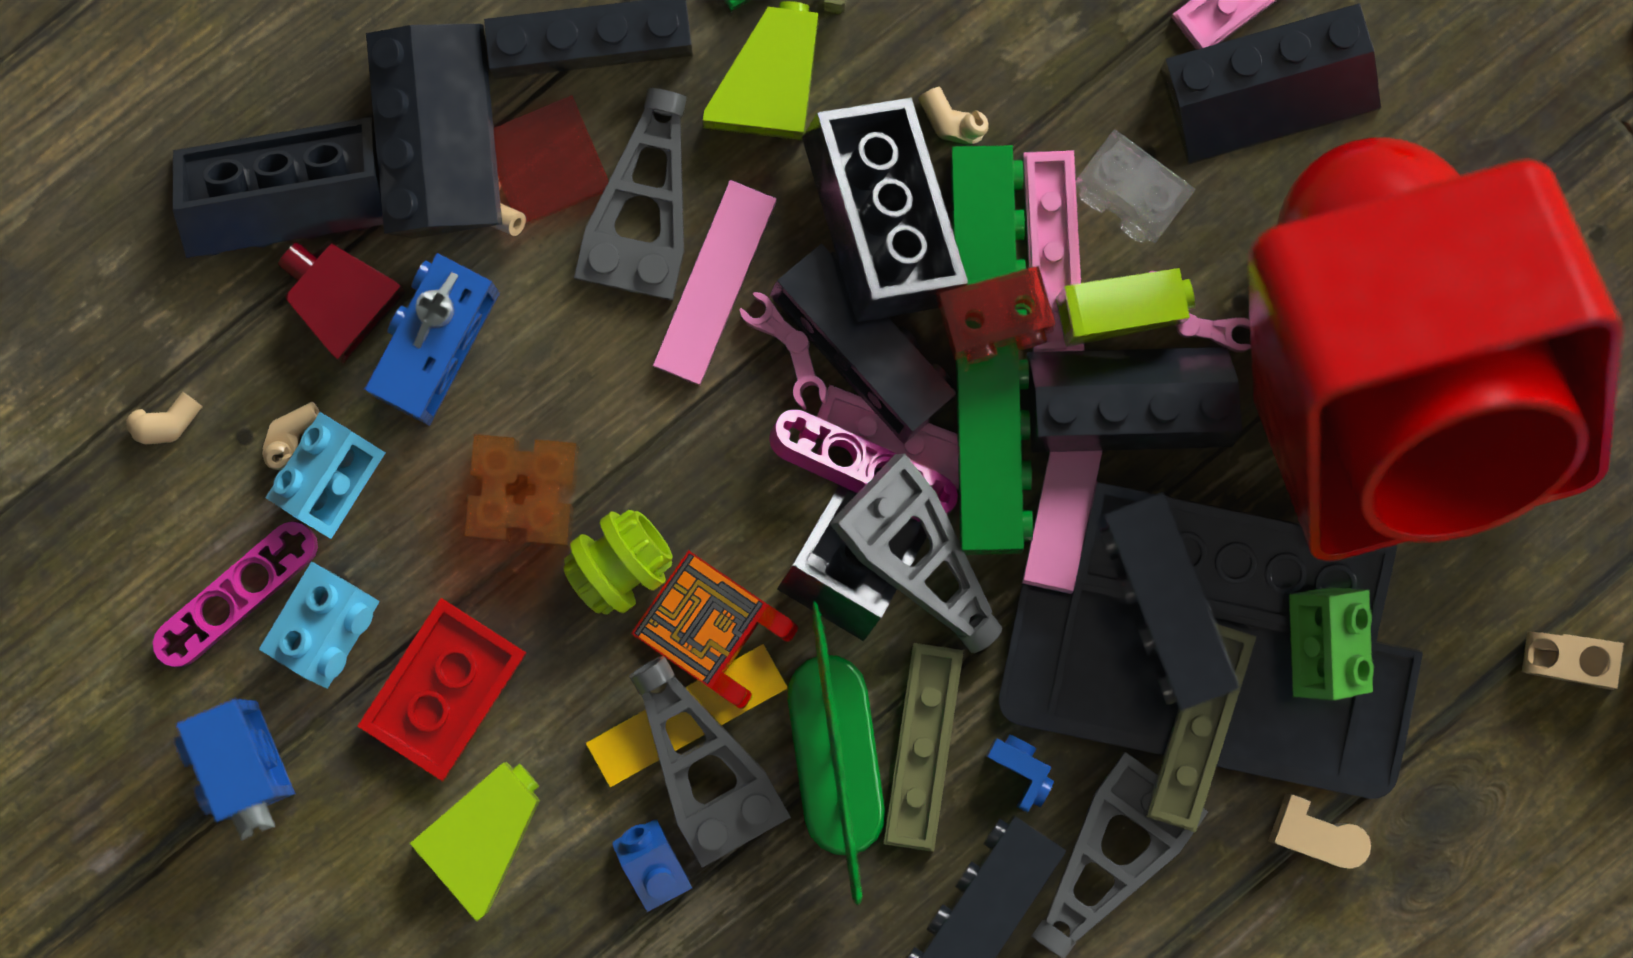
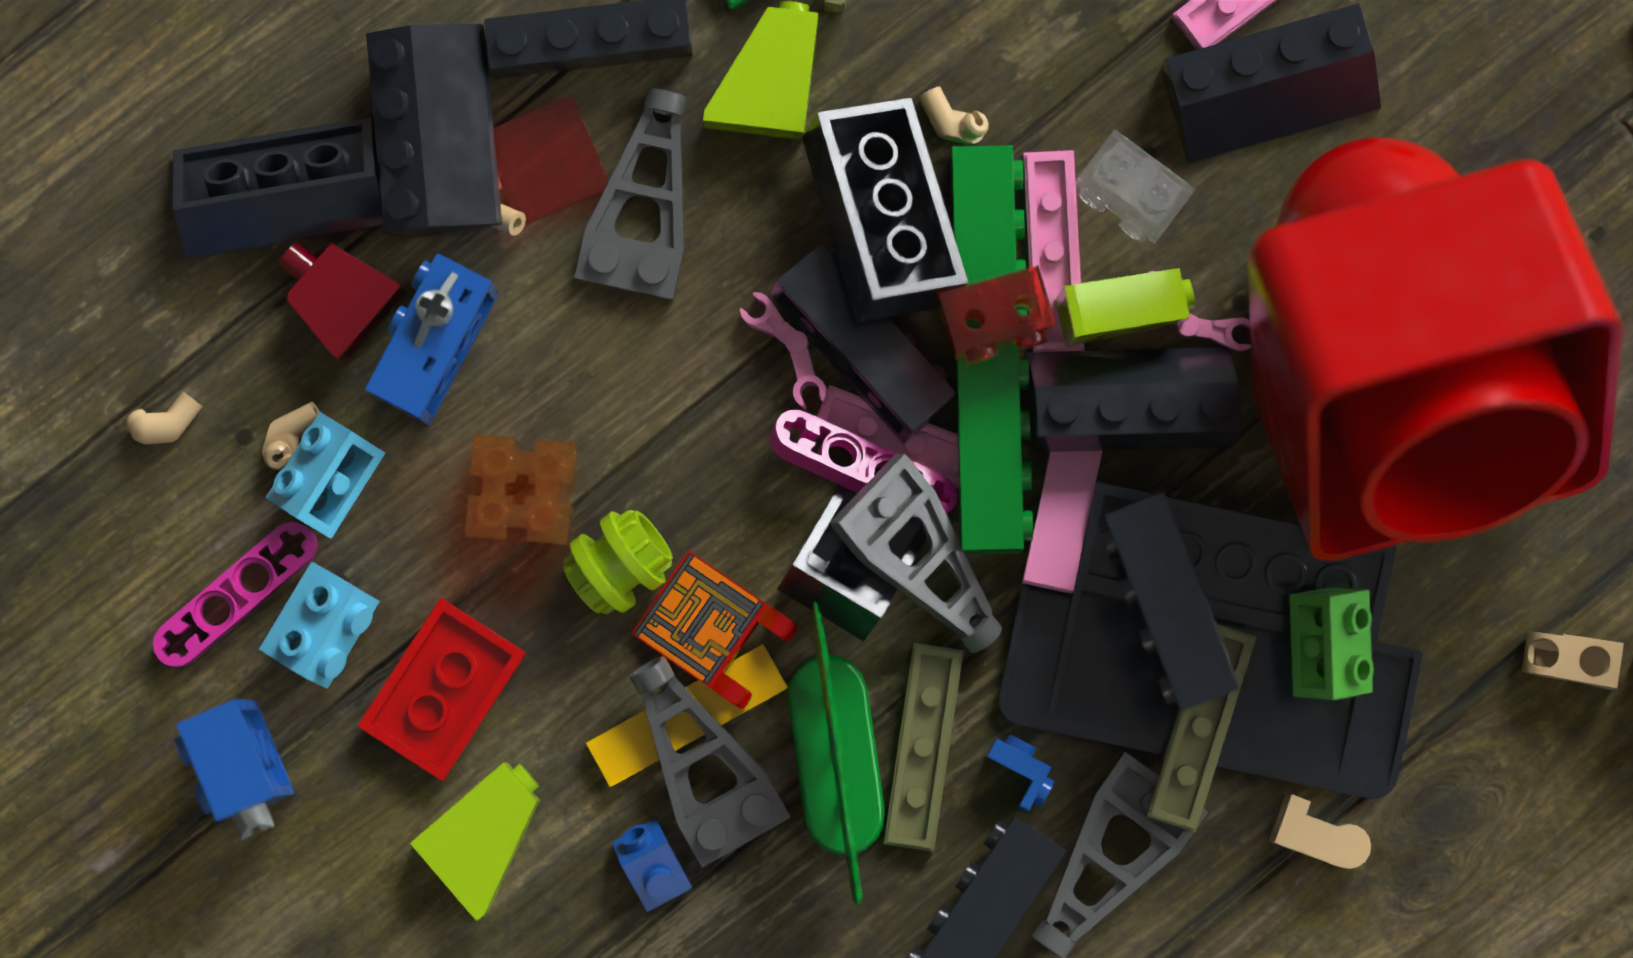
(715, 282): bright pink tile -> none

